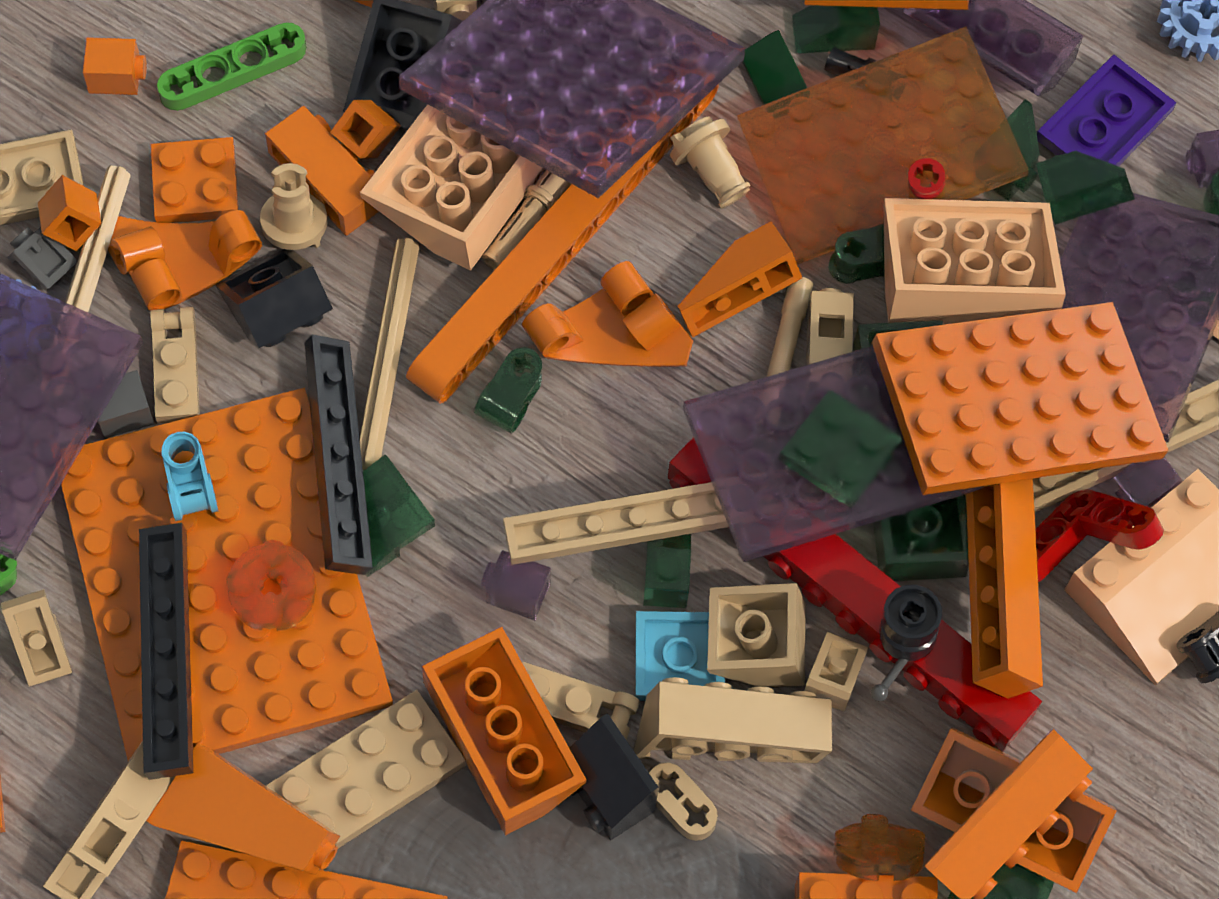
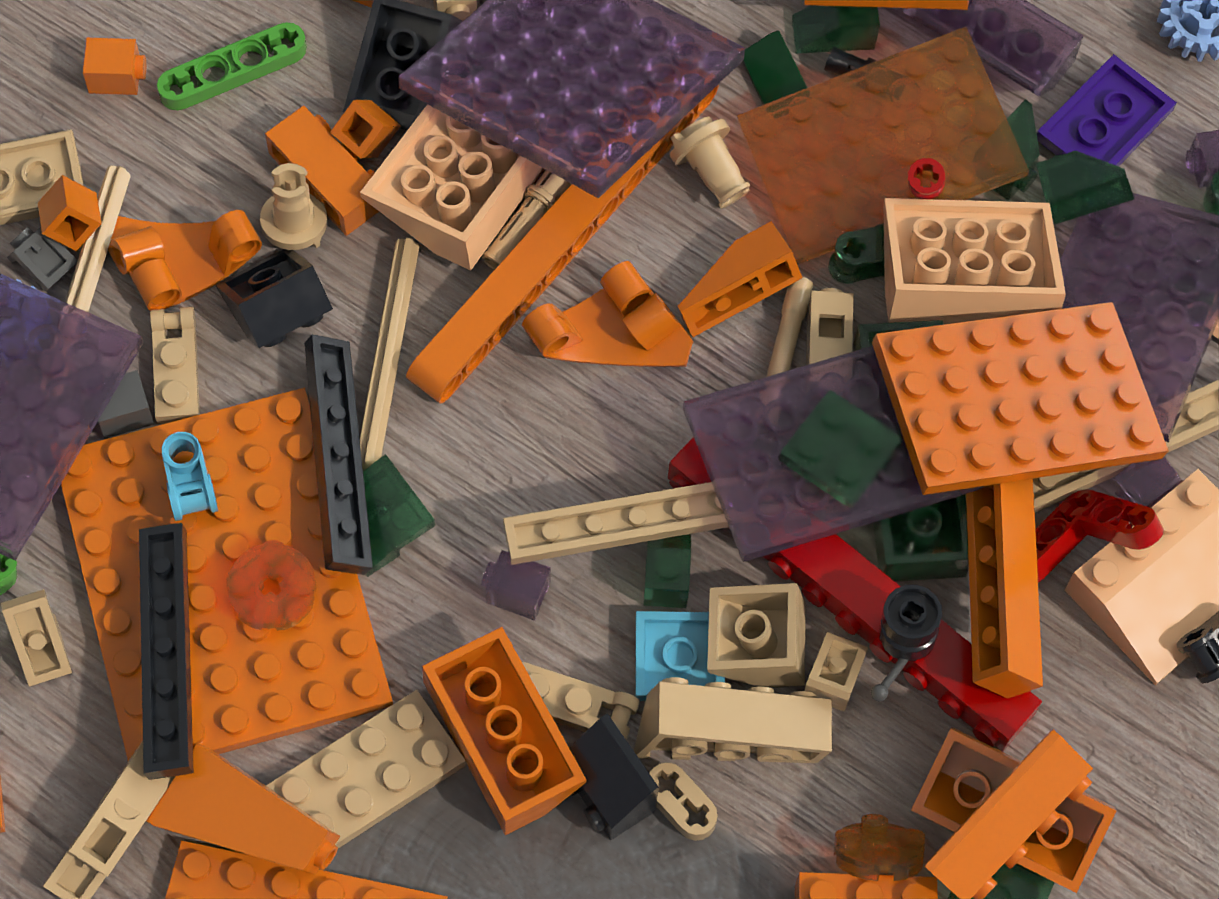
(194, 179): orange plate -> none
(509, 395): clear green piece -> none

